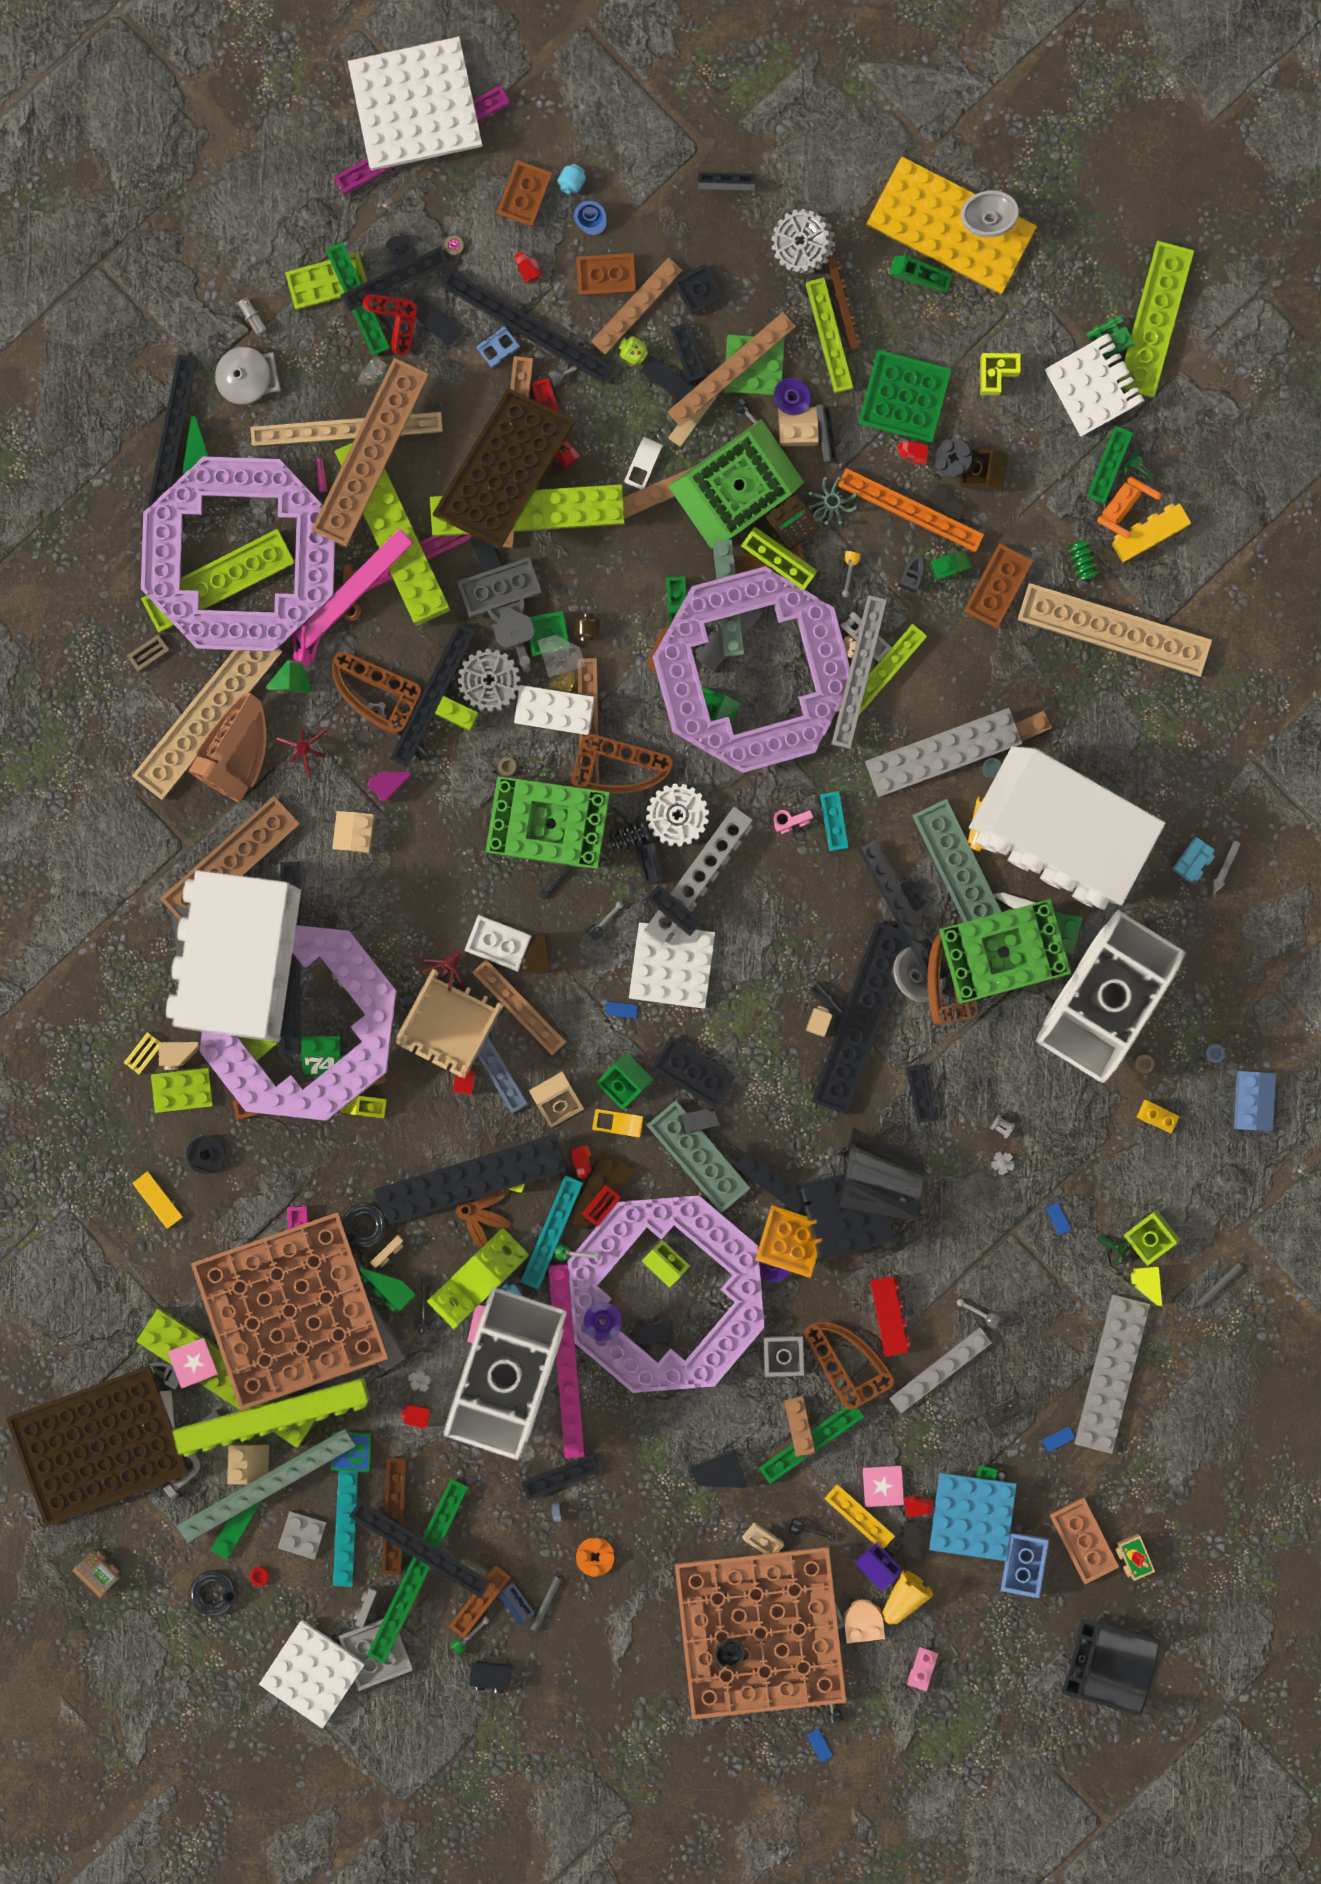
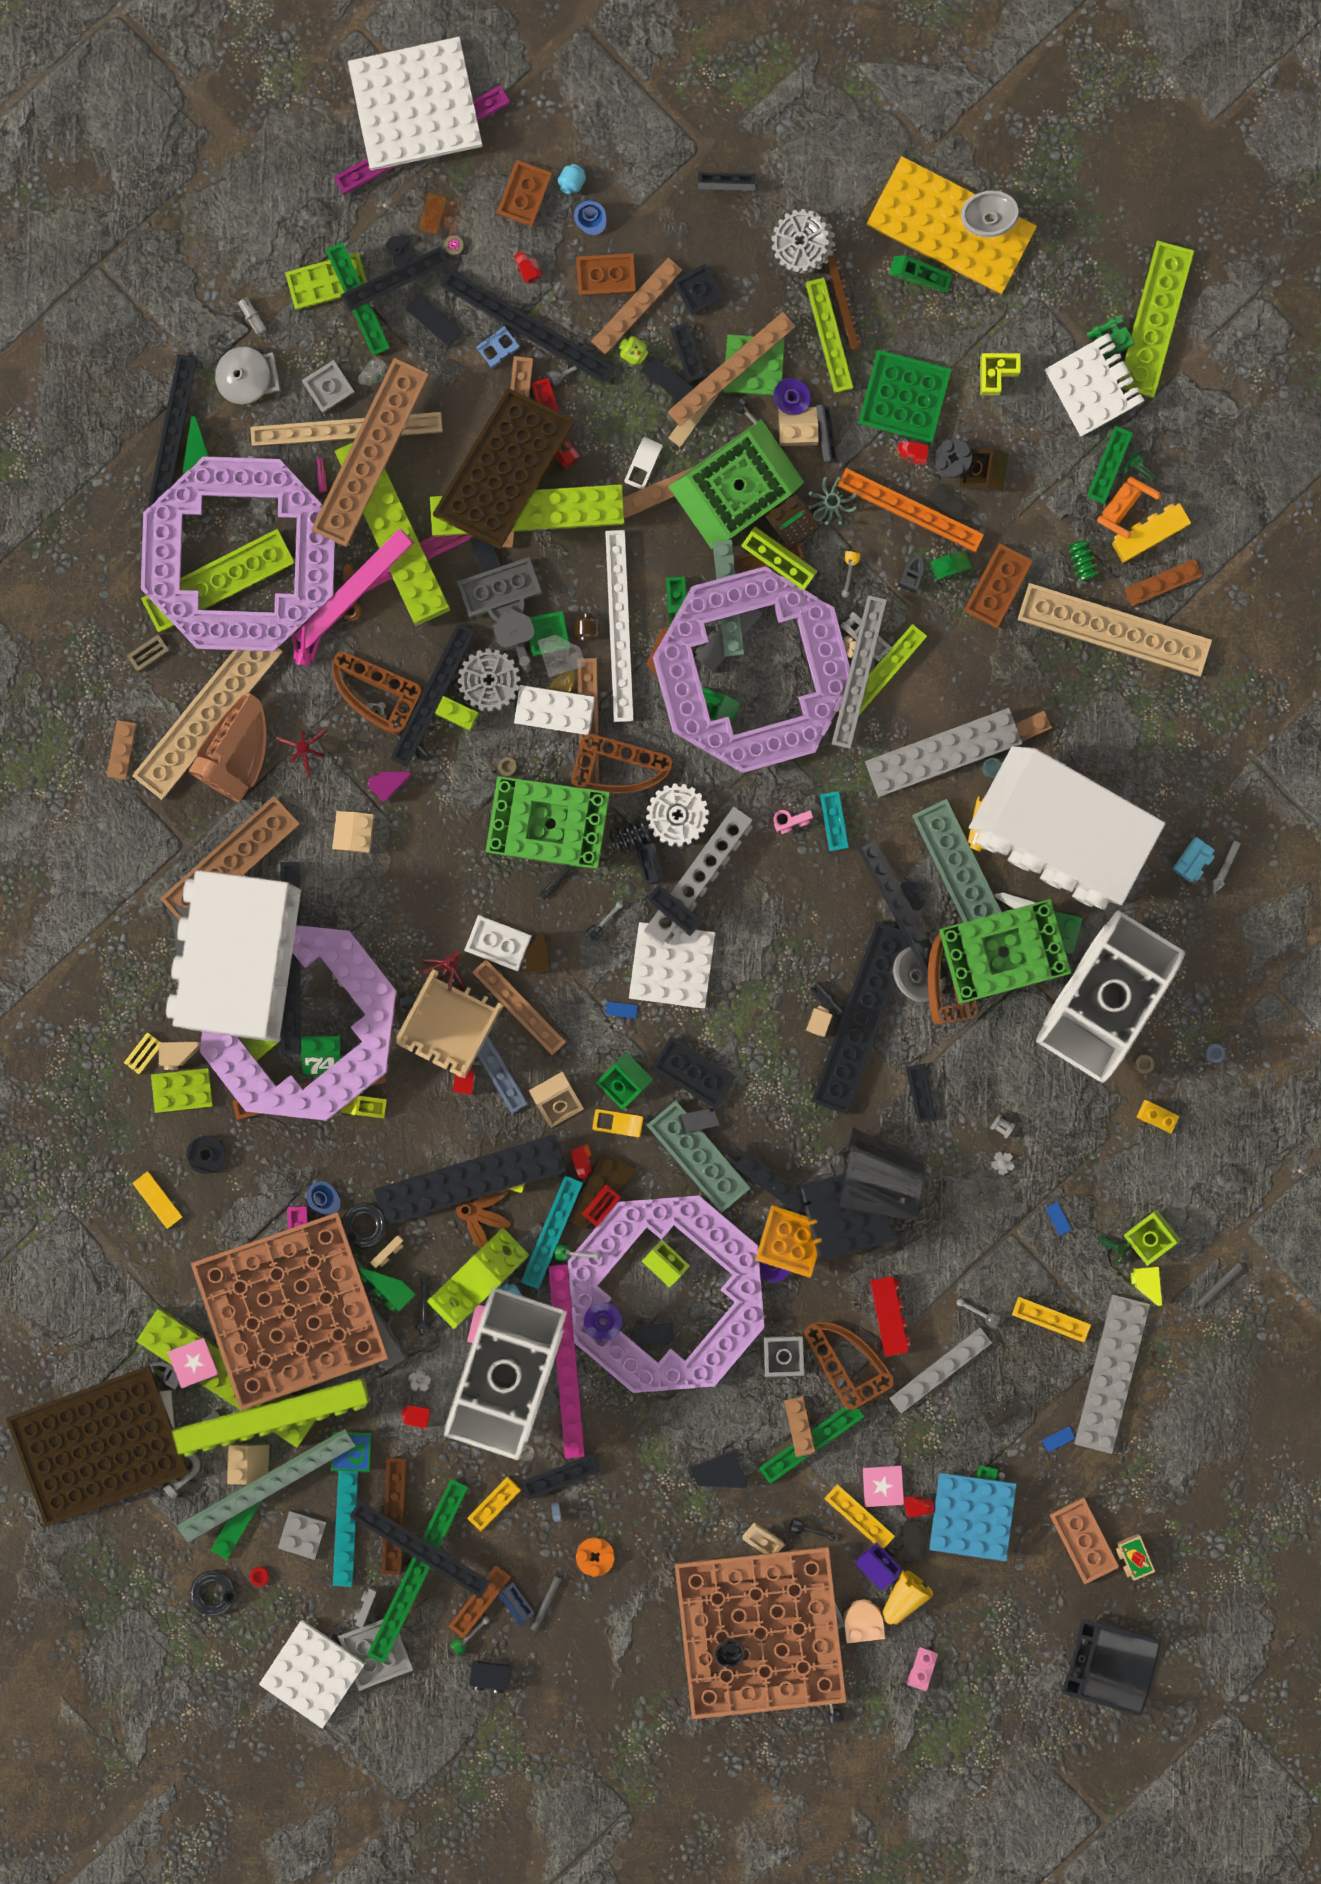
(97, 1572): medium nougat slope -> none
(121, 750): none -> medium nougat plate
(290, 678): green slope -> none
(323, 1198): none -> blue piece
(328, 386): none -> light grey plate
(401, 317): red beam -> none
(432, 214): none -> clear orange plate
(494, 1503): none -> yellow tile
(619, 626): none -> white plate
(819, 1745): blue window -> none
(1025, 1565): medium blue slope -> none
(1051, 1319): none -> yellow plate
(1163, 582): none -> dark orange plate
(1254, 1101): medium blue slope -> none

